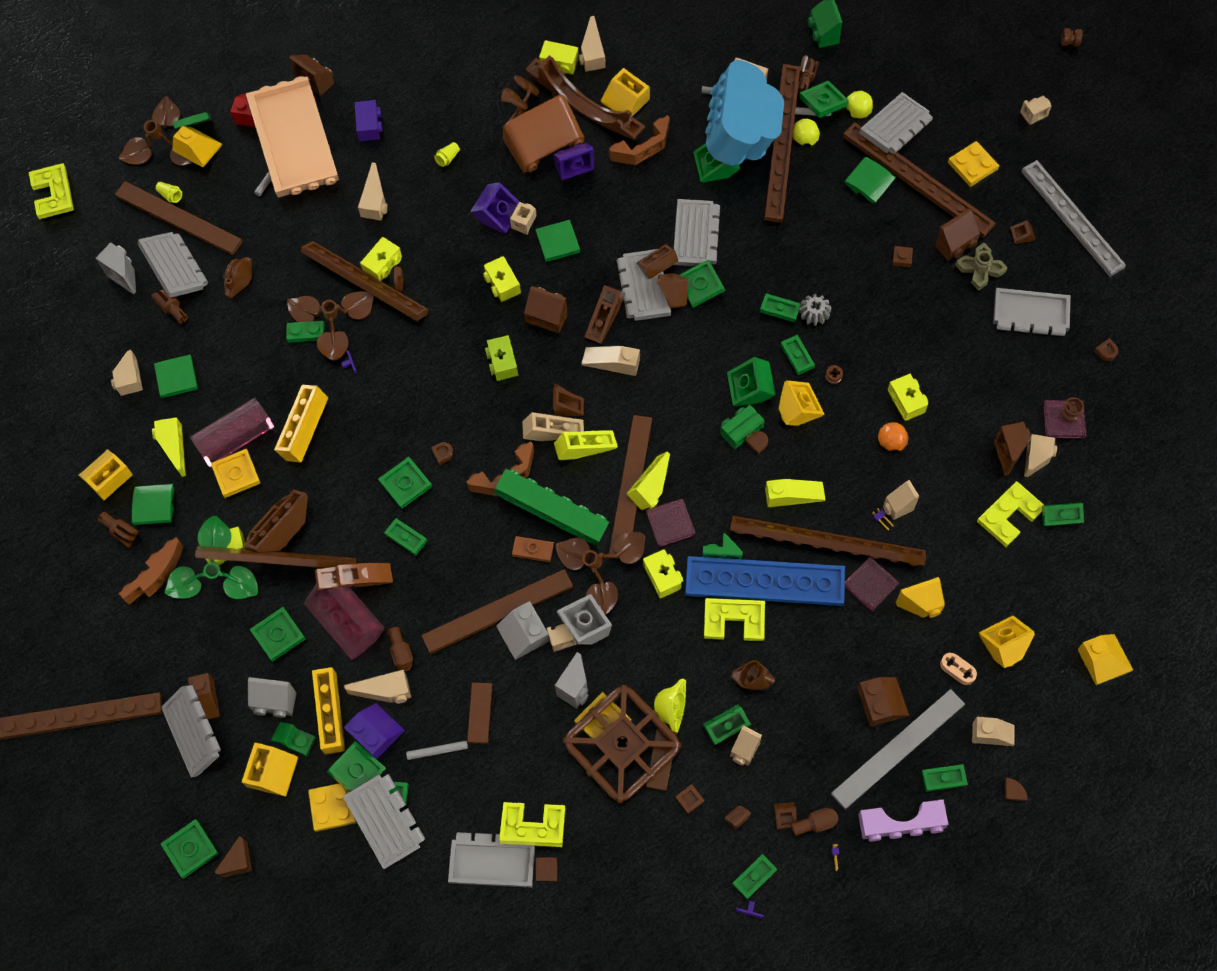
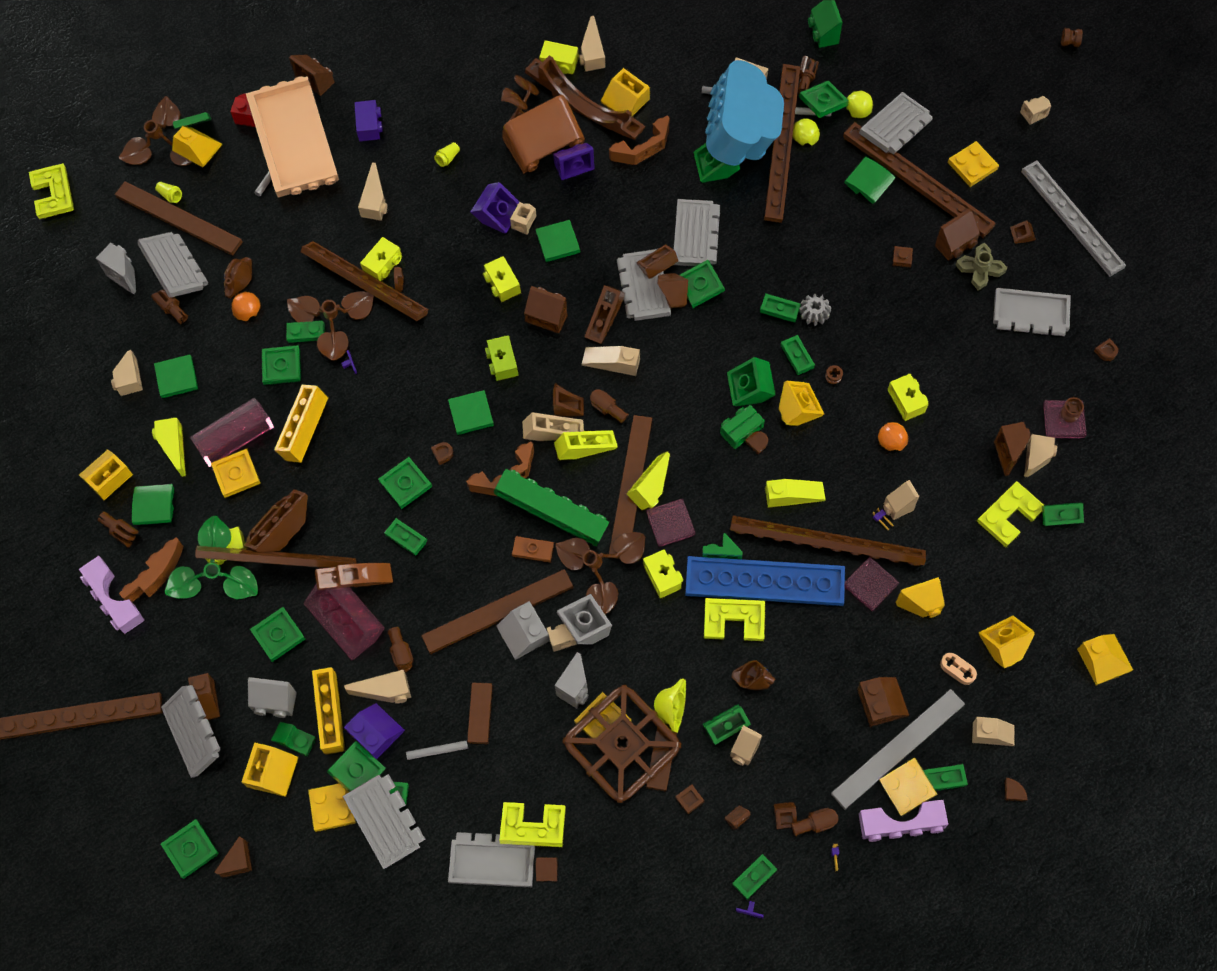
(99, 577): none -> lavender arch
(245, 306): none -> orange hair
(281, 365): none -> green tile
(470, 412): none -> green tile
(607, 405): none -> reddish brown arm
(908, 786): none -> yellow plate

